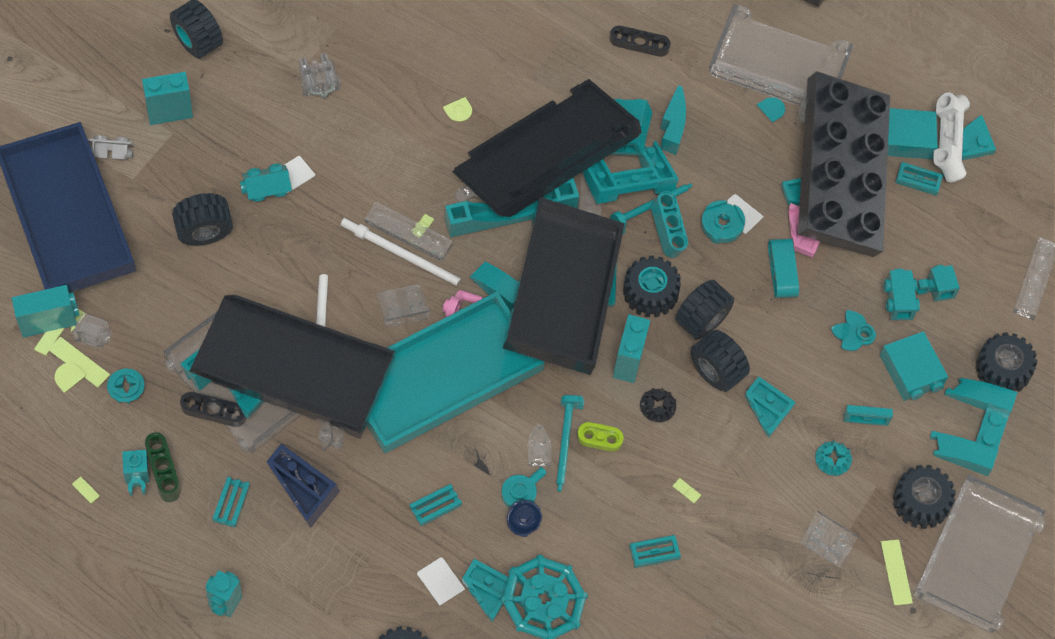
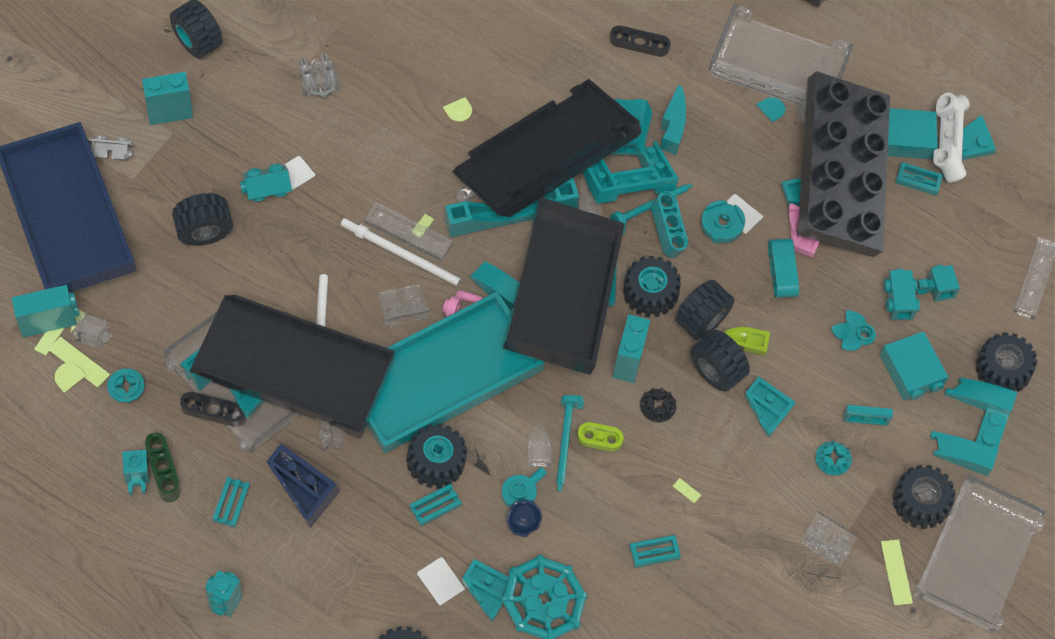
(85, 489): yellowish green piece -> none
(436, 456): none -> black wheel
(751, 339): none -> lime plate

